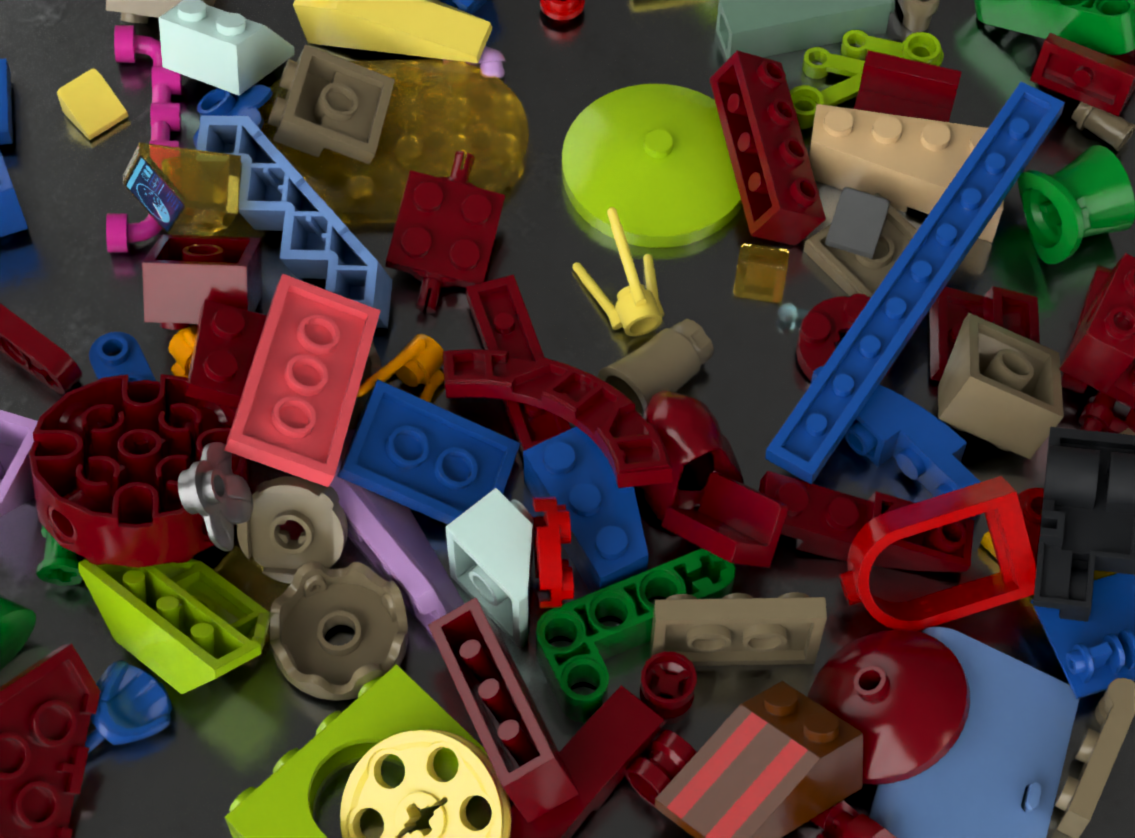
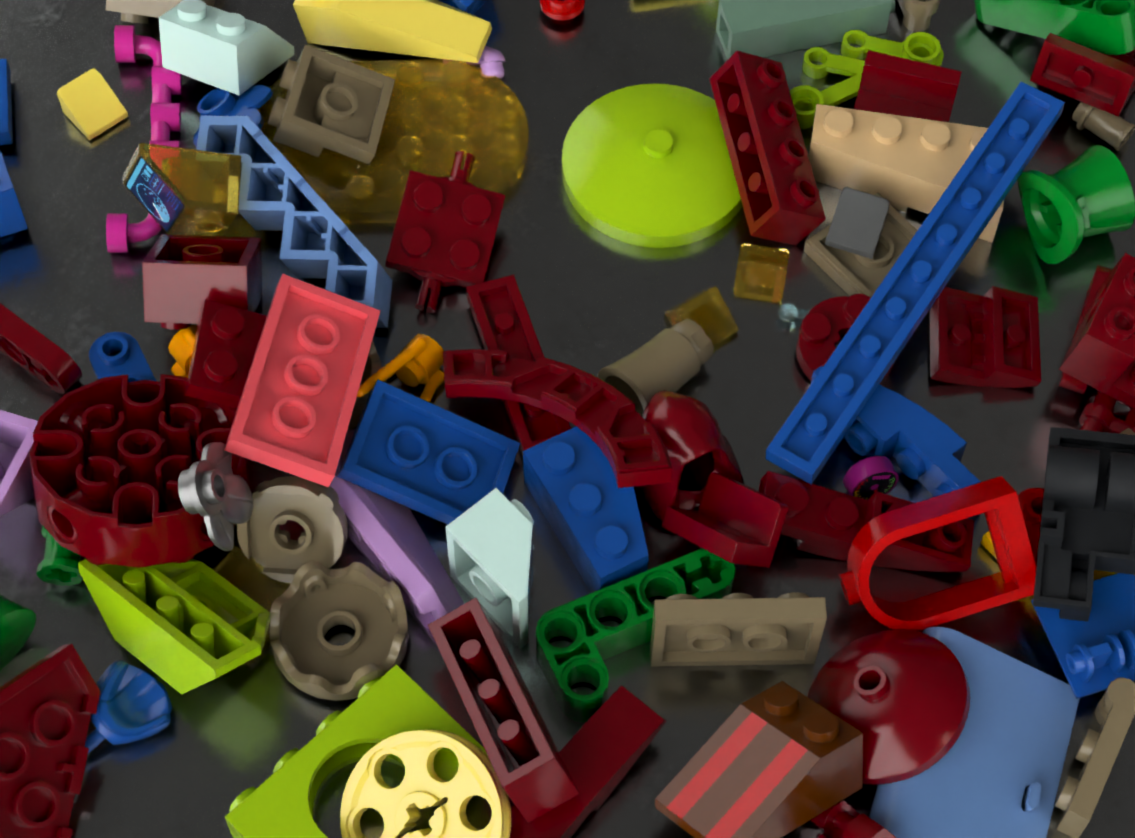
(550, 568): red plate -> none
(636, 308): light yellow plant -> none
(664, 762): dark red wheel -> none
(671, 676): dark red wheel -> none
(708, 311): none -> clear yellow slope
(870, 475): none -> magenta tile
(1001, 387): dark tan slope -> none

